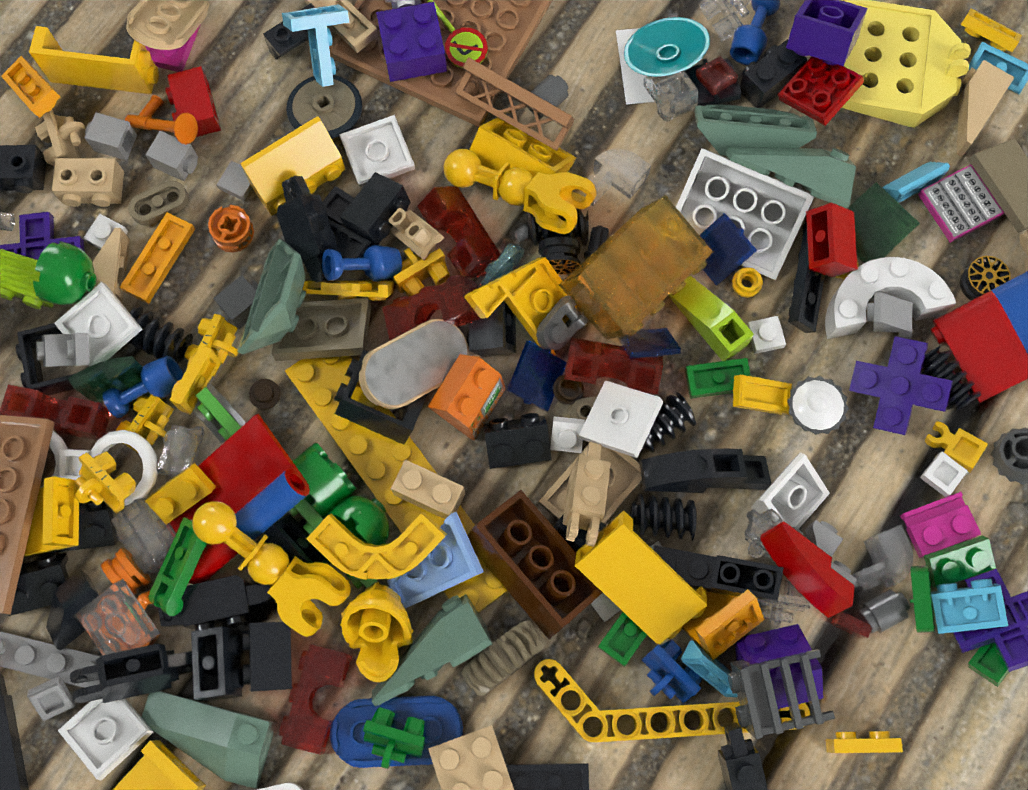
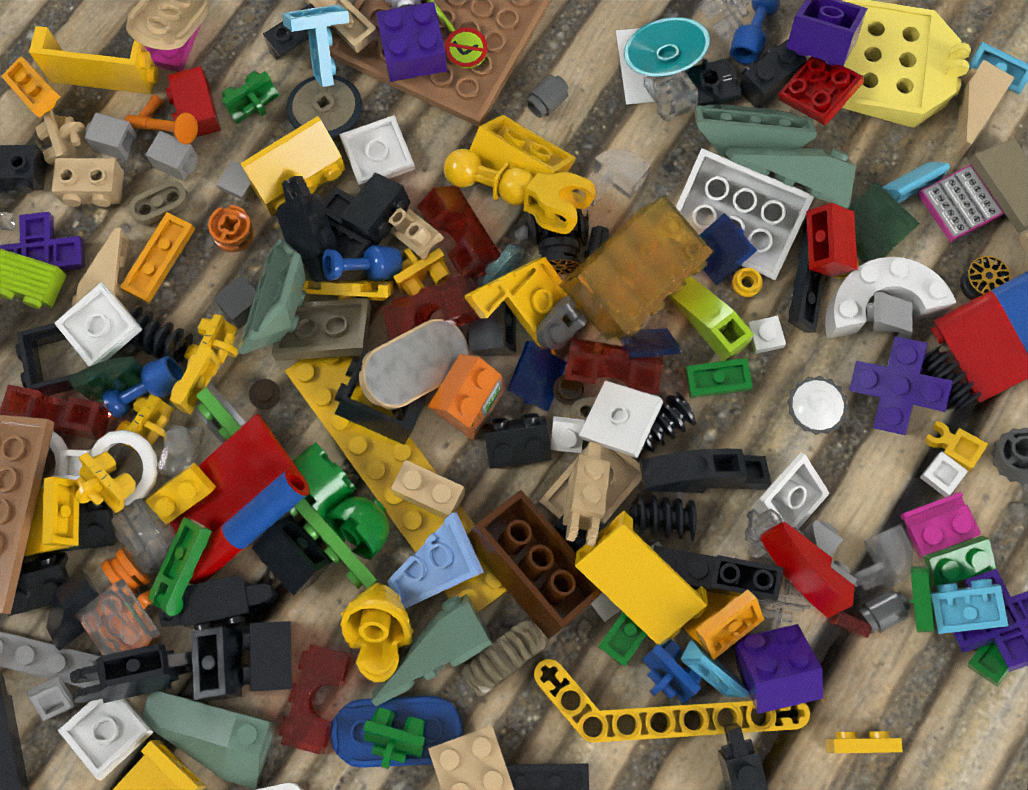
(63, 349): light grey slope -> none
(64, 274): green cylinder -> none
(101, 230): white plate -> none
(250, 96): none -> green hips
(269, 564): yellow piece -> none
(372, 560): yellow plate -> none
(521, 95): medium nougat fence -> none
(716, 75): clear red tile -> none
(757, 699): dark grey plate -> none
(761, 394): yellow tile -> none
(999, 35): yellow plate -> none

